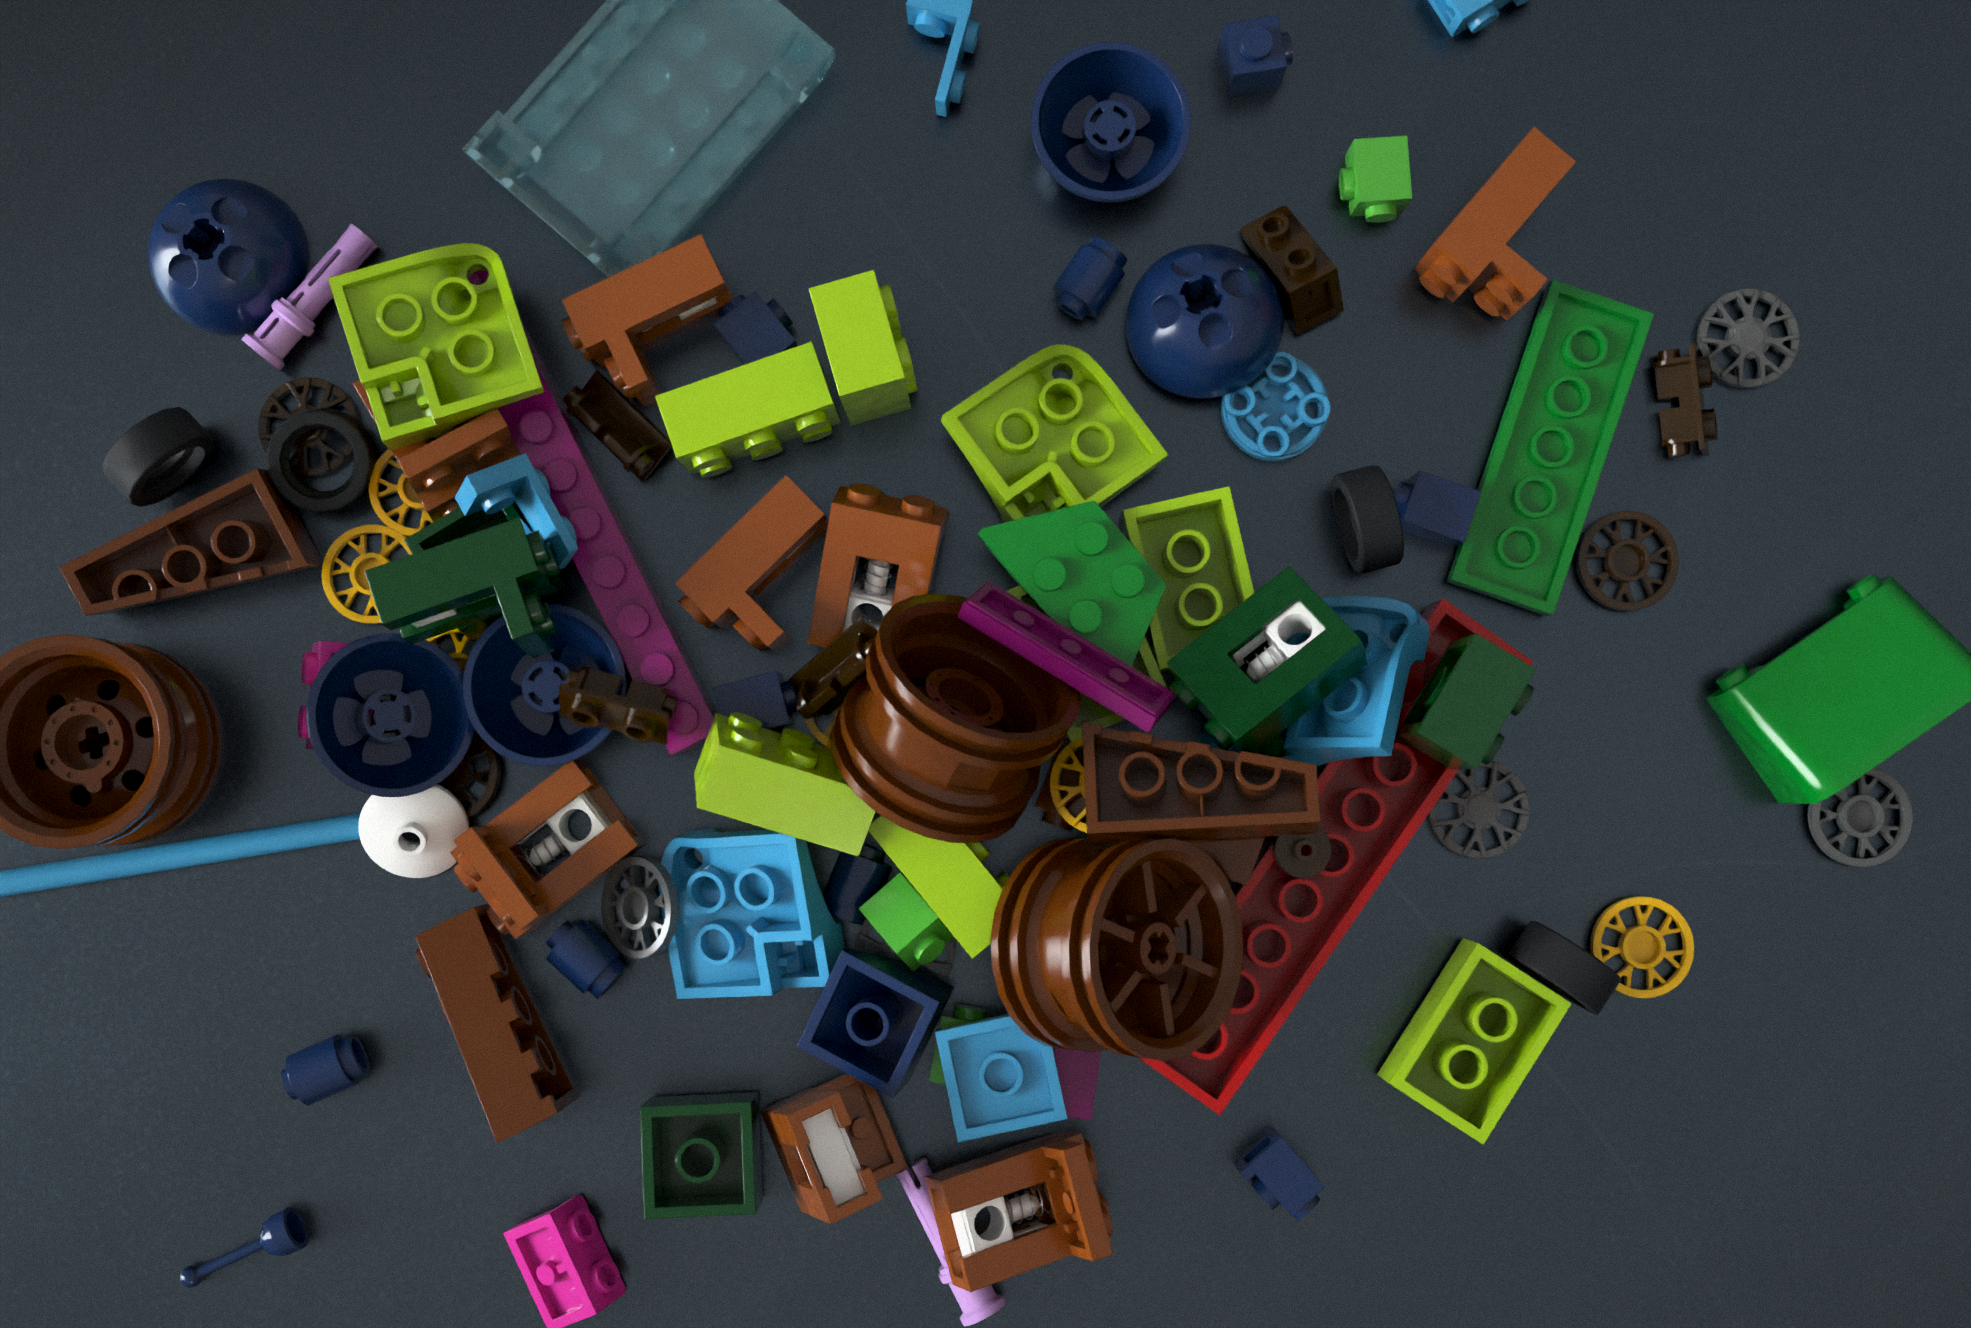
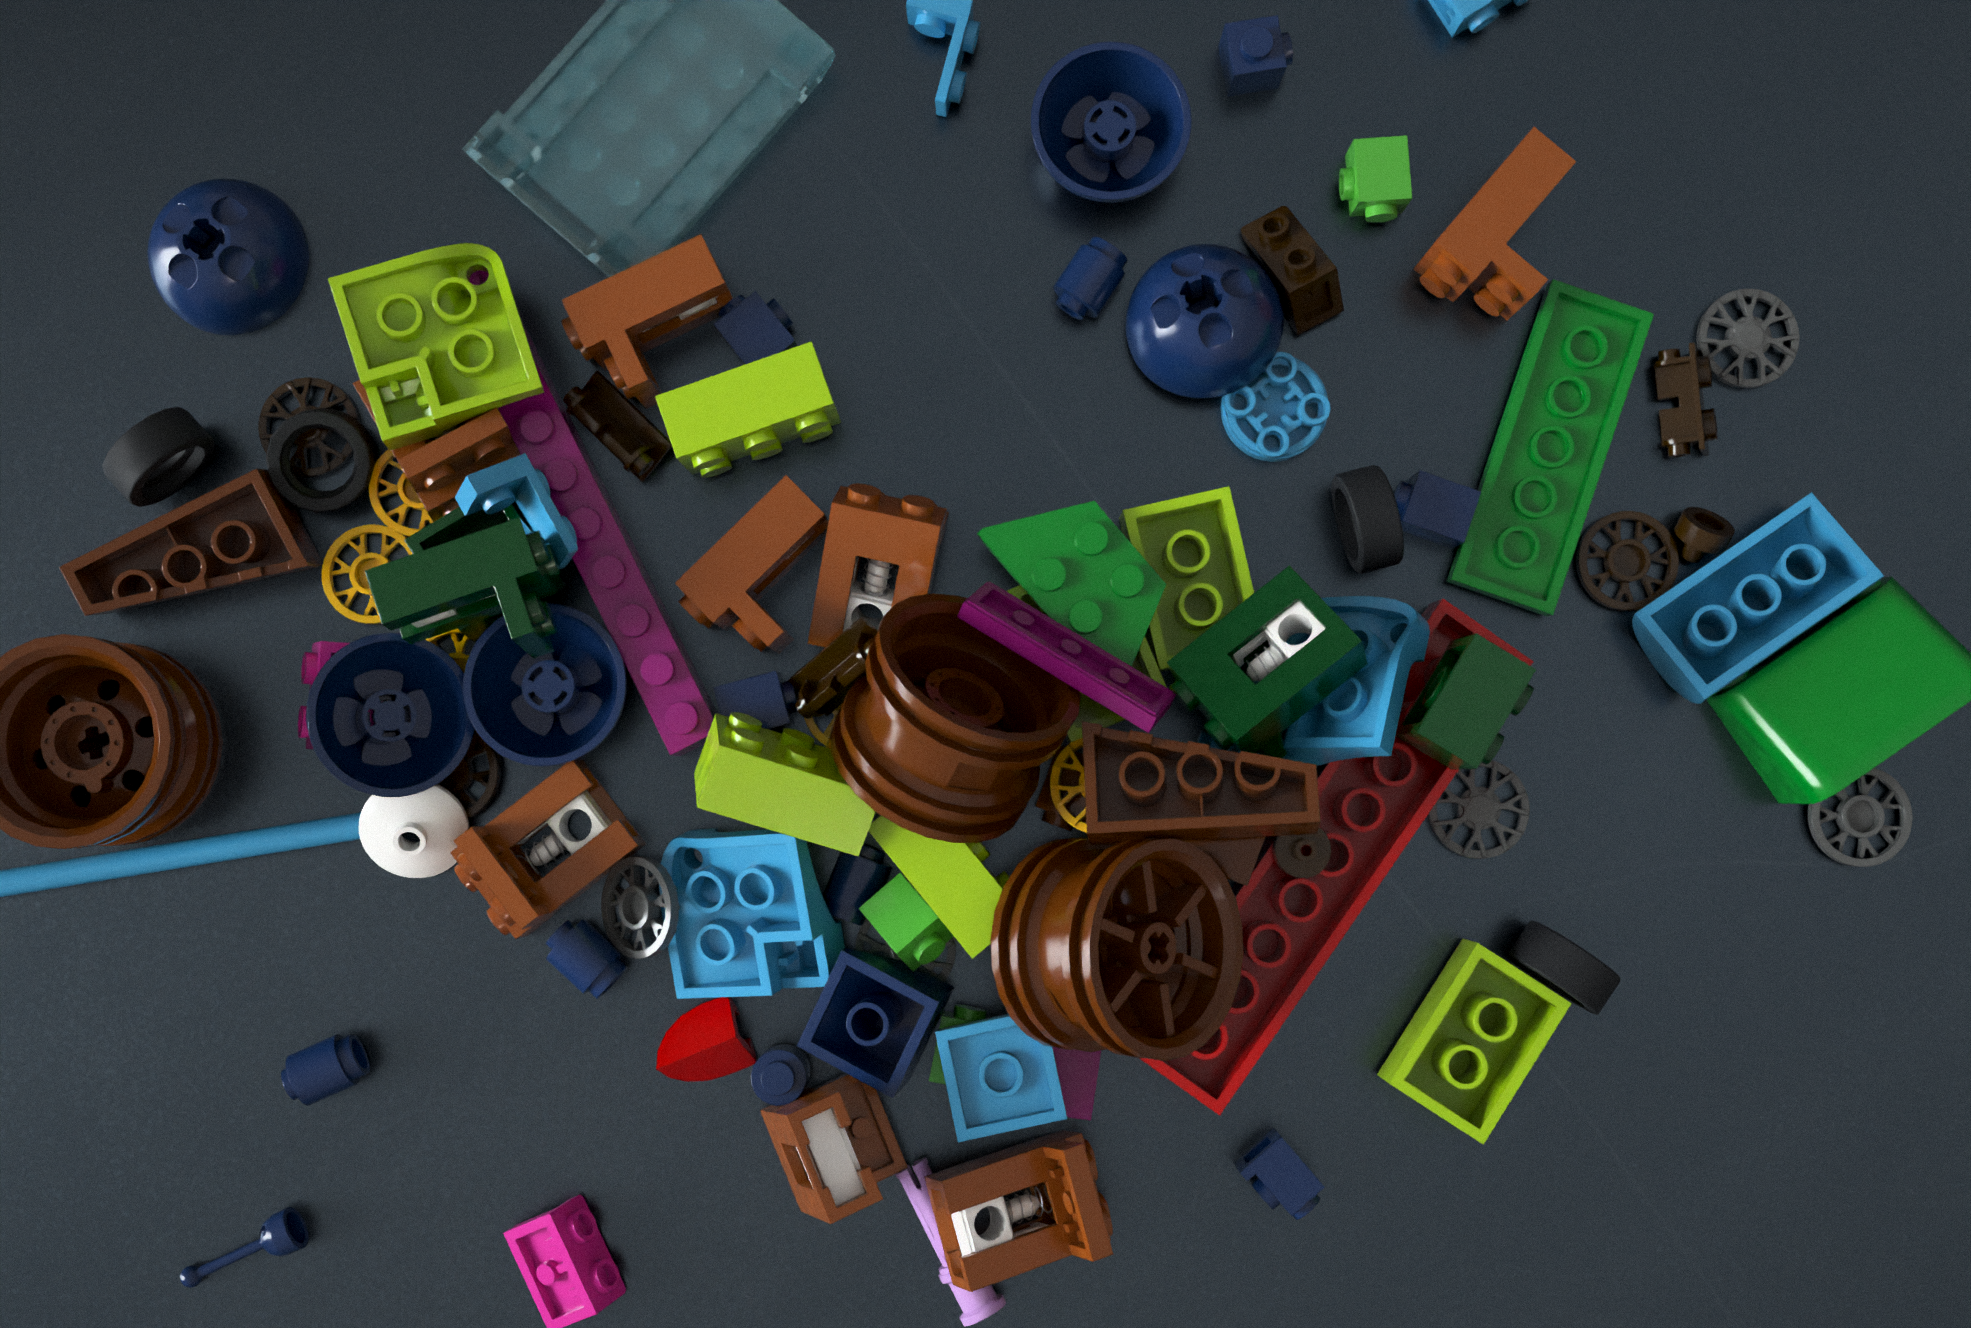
(296, 314): lavender pin -> none
(495, 1023): reddish brown wedge -> none
(593, 701): dark brown hinge -> none
(701, 1155): dark green brick -> none
(705, 1044): none -> red brick
(780, 1074): none -> dark blue brick
(864, 346): lime brick -> none
(1052, 439): lime slope -> none
(1644, 946): yellow wheel -> none
(1702, 533): none -> dark brown tile
(1753, 600): none -> dark azure brick

